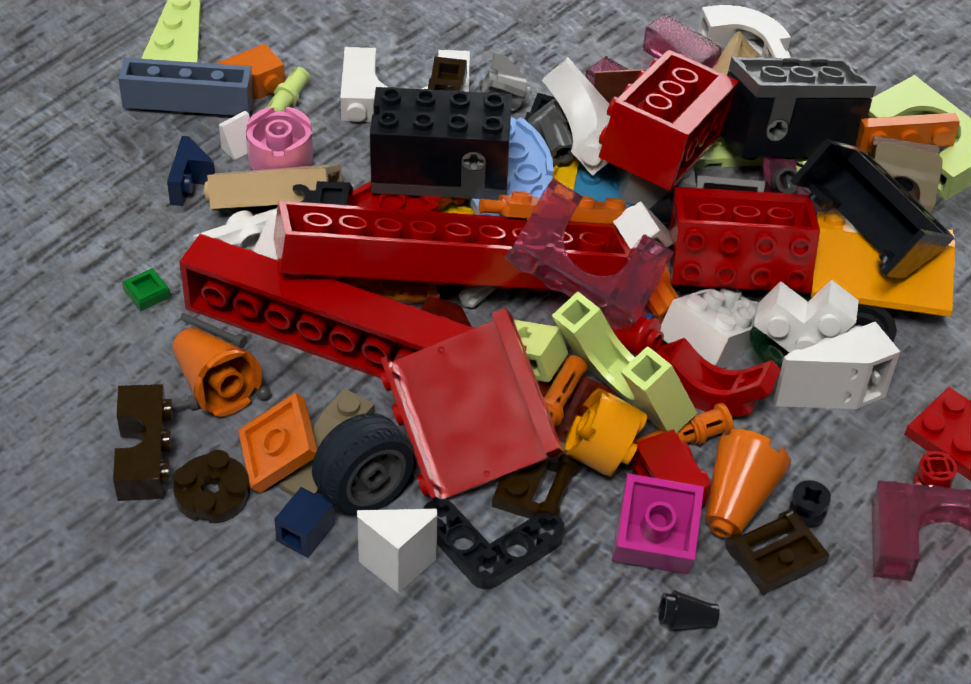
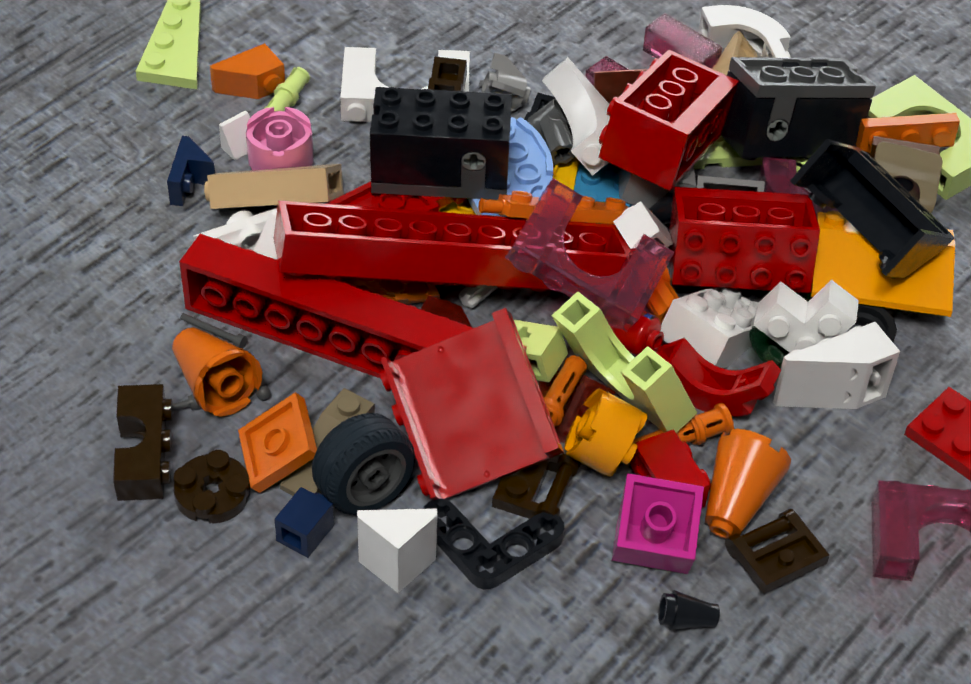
(146, 289): green tile -> none
(186, 86): sand blue brick -> none
(326, 193): black plate -> none
(786, 175): dark grey hinge -> none
(811, 502): black wheel -> none
(936, 469): red wheel -> none

